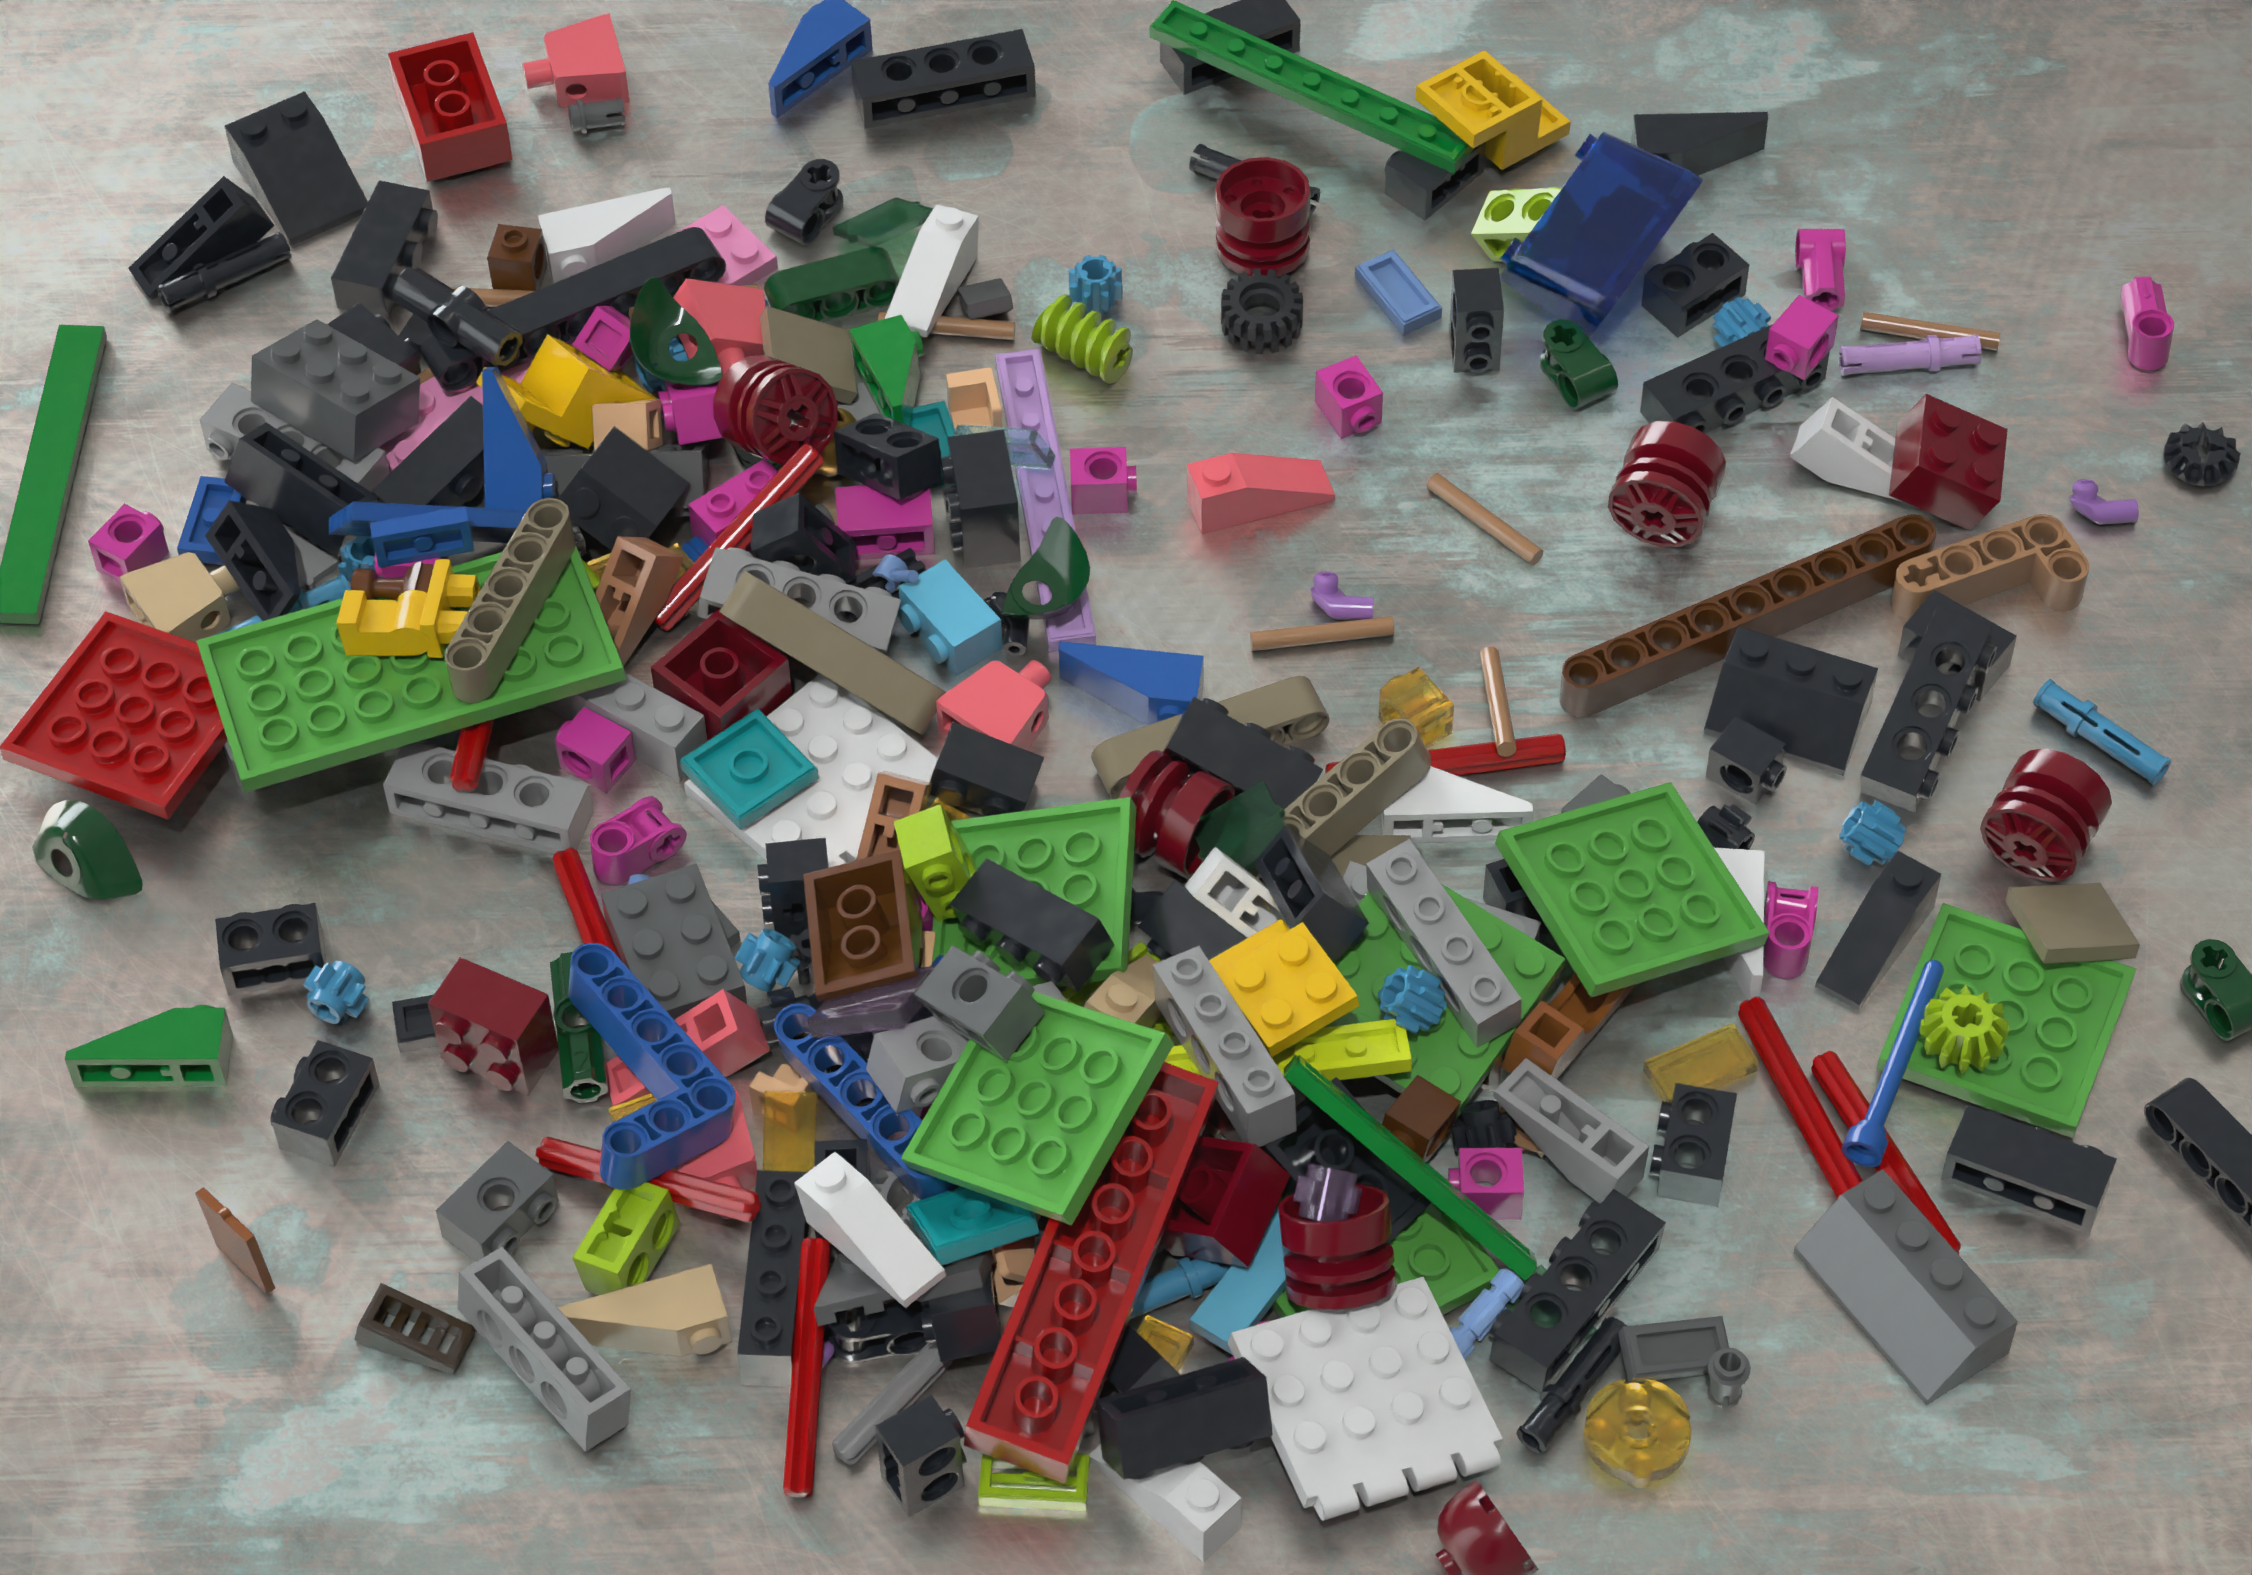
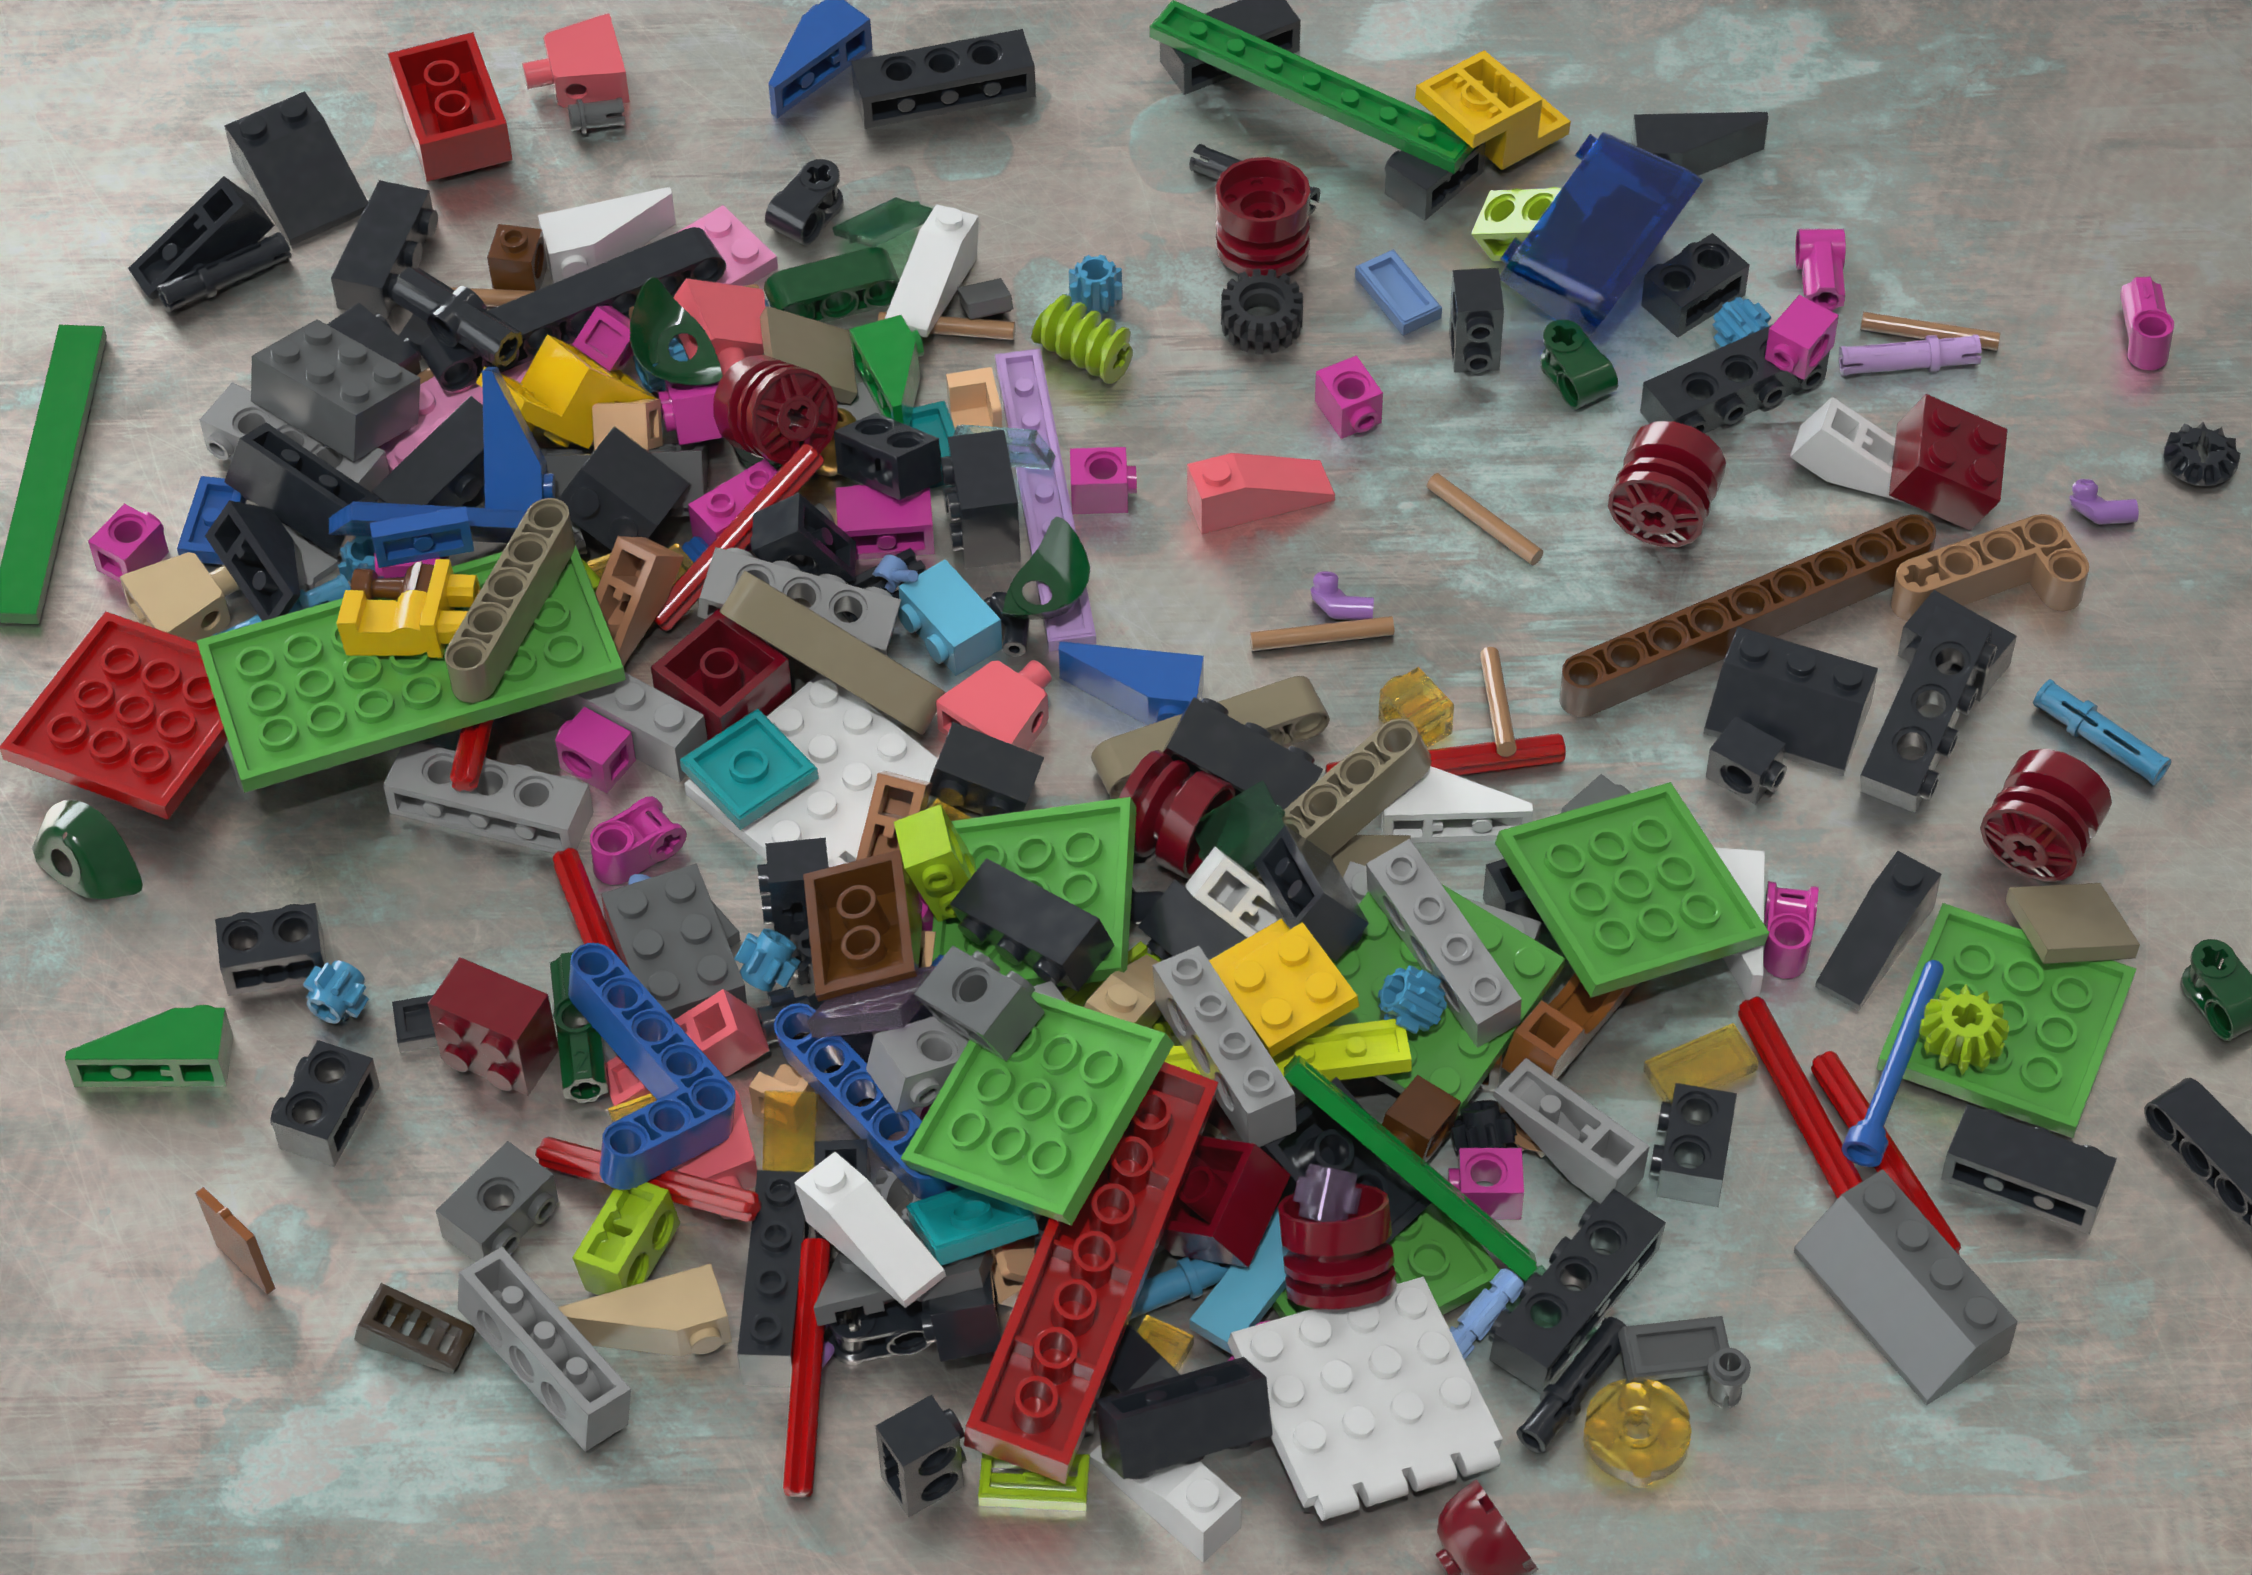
(894, 1398): light grey axle -> none
(1727, 827): black gear -> none
(1872, 833): dark azure gear -> none

